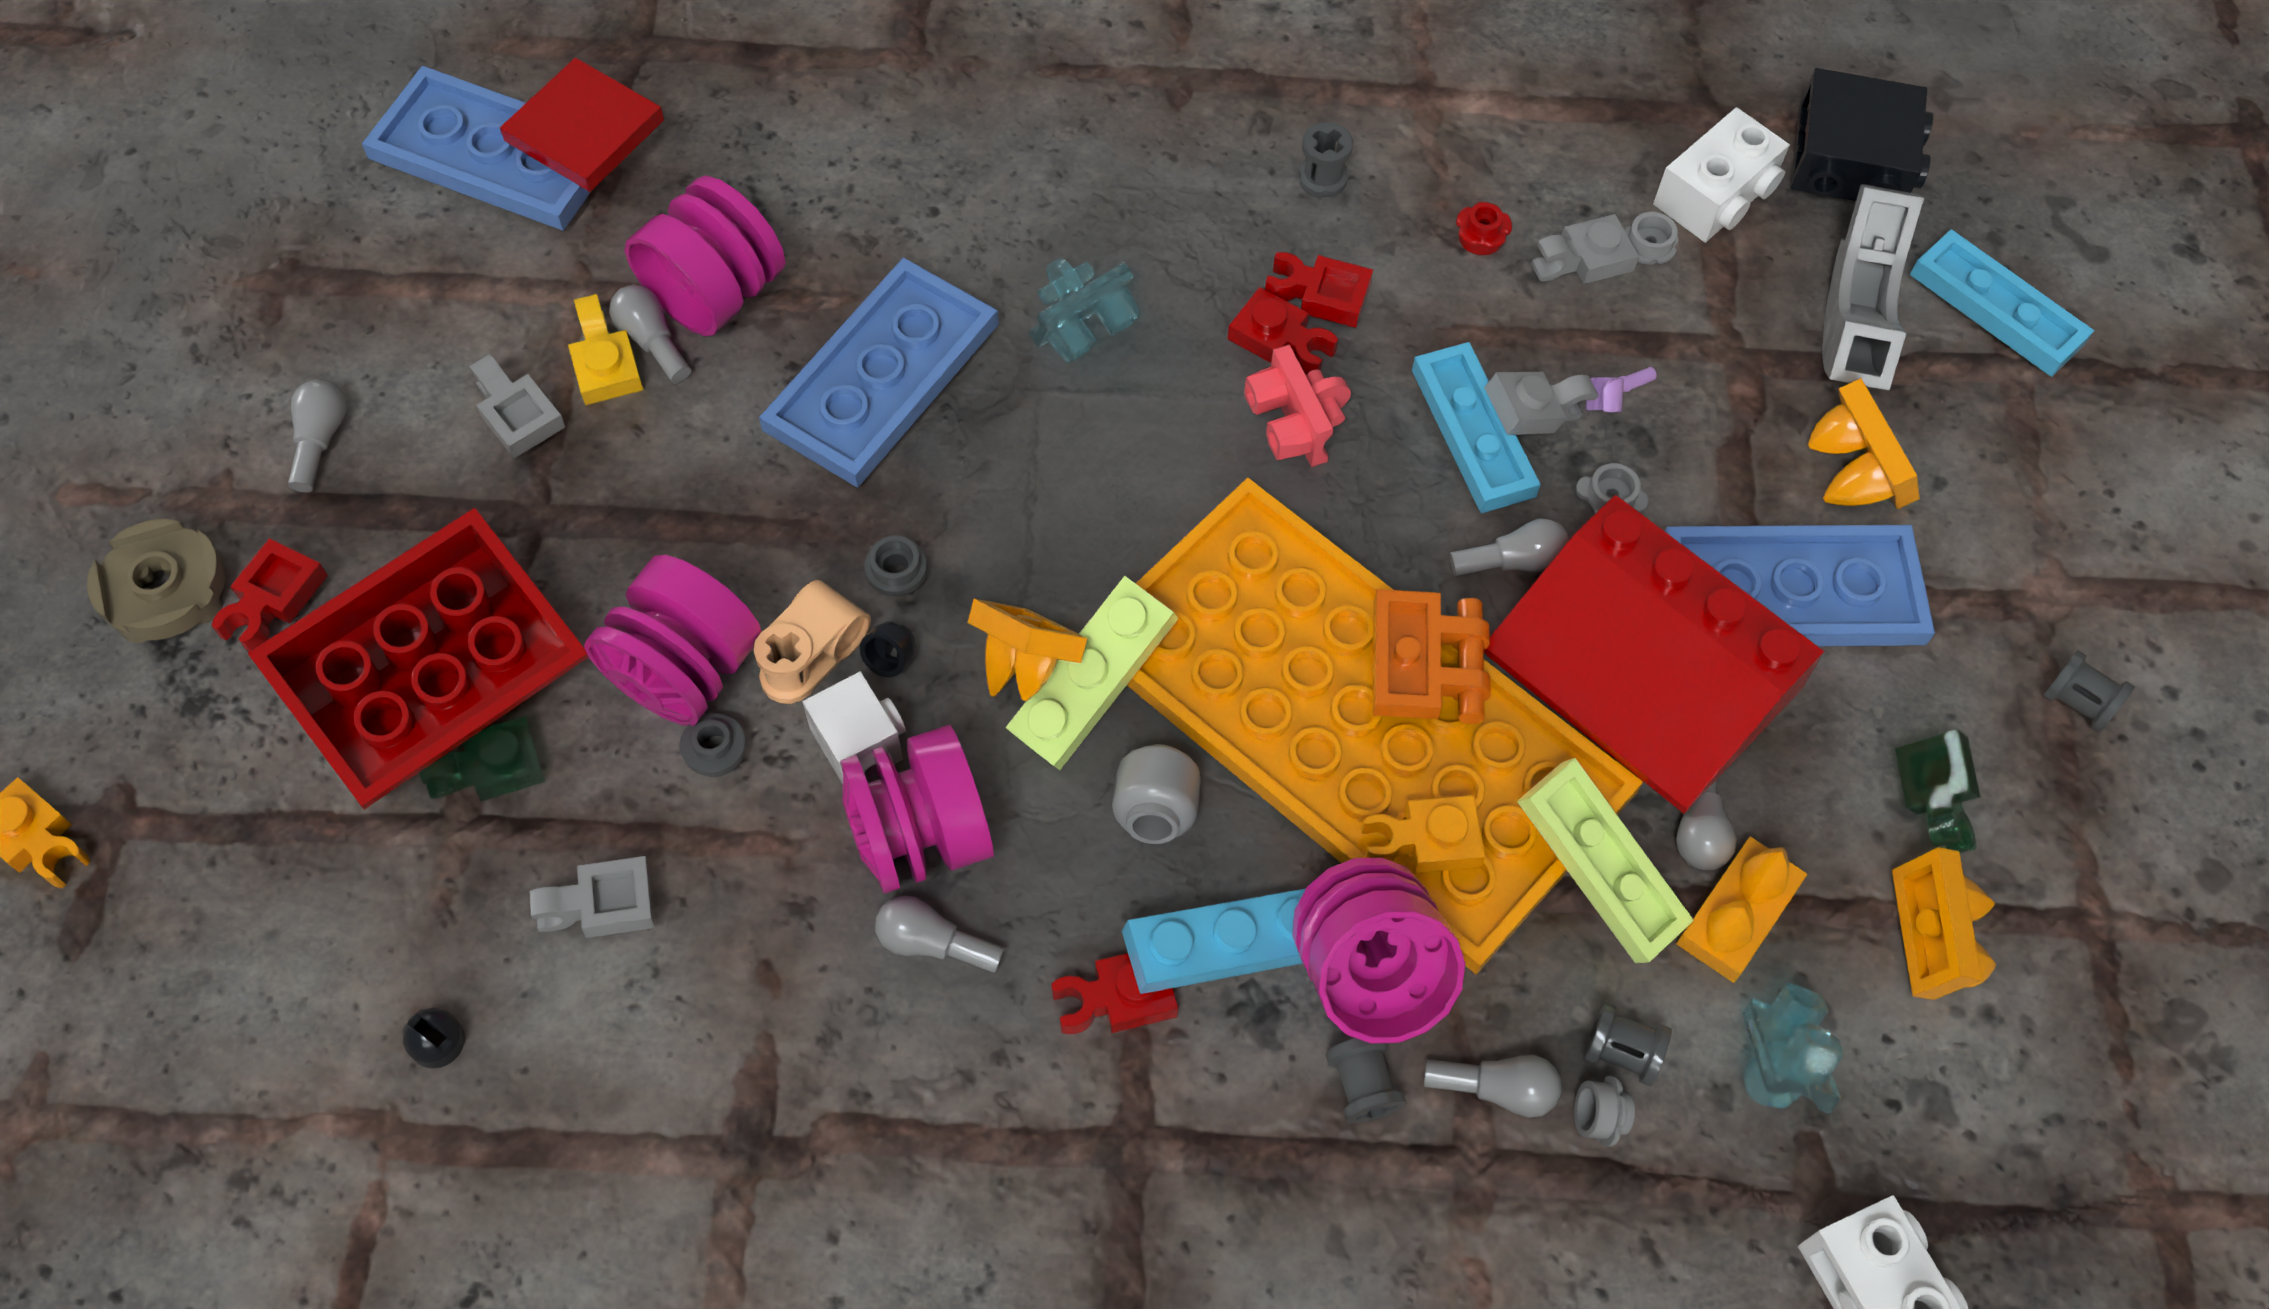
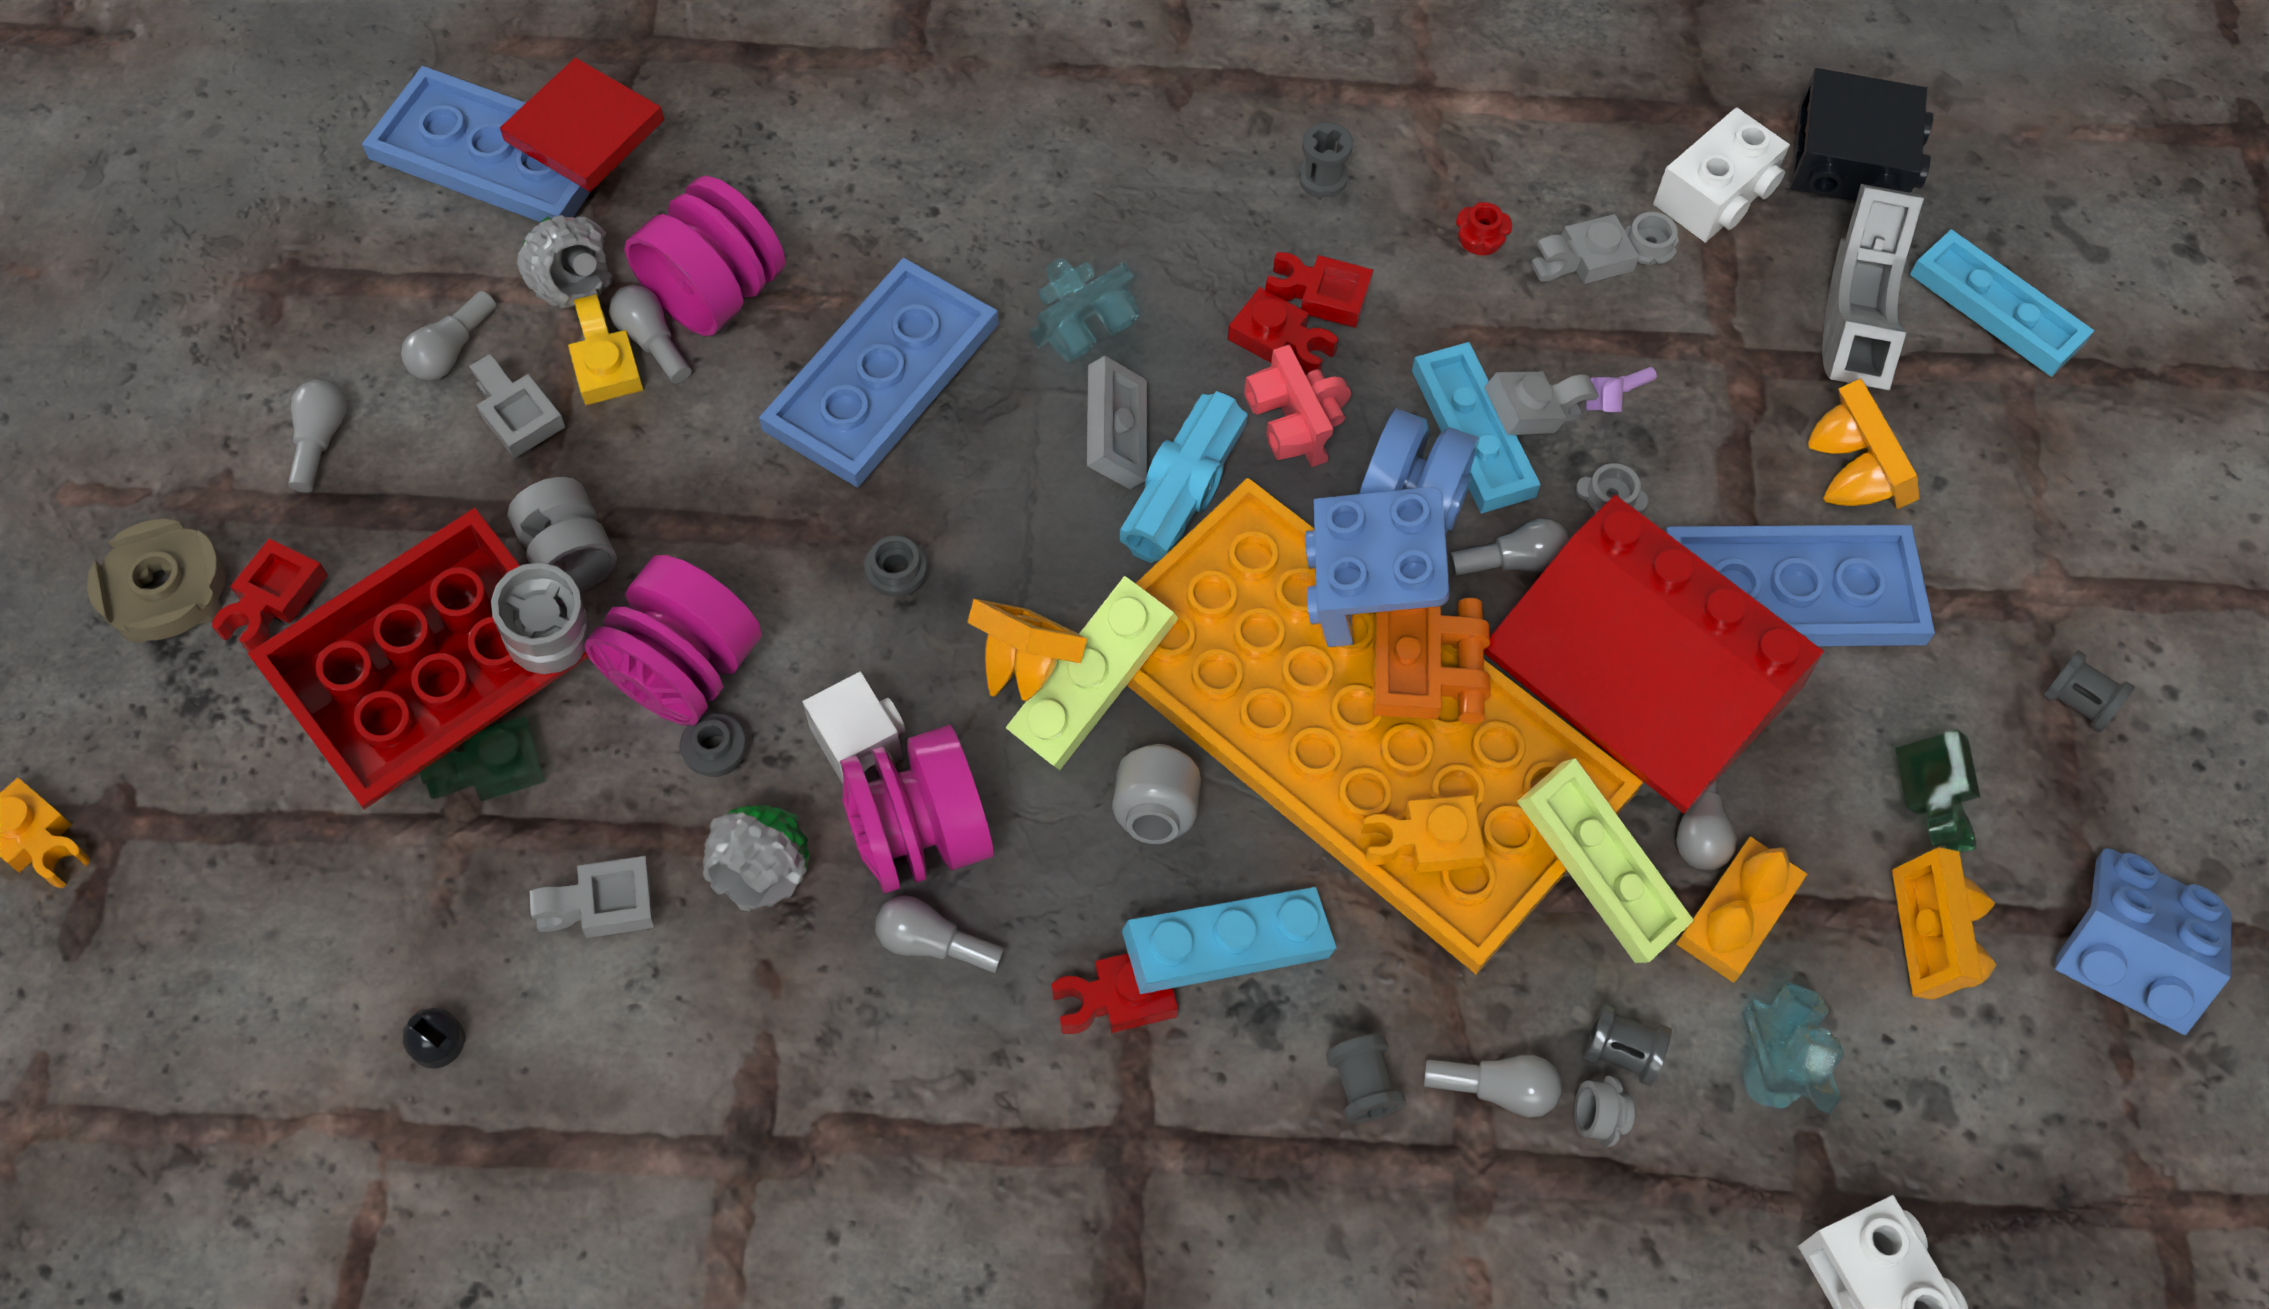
(433, 349): none -> light grey piece
(540, 617): none -> light grey wheel
(562, 530): none -> light grey wheel
(564, 260): none -> light grey piece
(755, 855): none -> light grey piece
(808, 642): light nougat piece -> none
(878, 645): black hinge -> none
(1117, 422): none -> light grey plate
(1183, 477): none -> medium azure piece
(1375, 557): none -> medium blue bracket
(1377, 950): dark pink wheel -> none
(1400, 466): none -> medium blue wheel
(2150, 942): none -> medium blue bracket

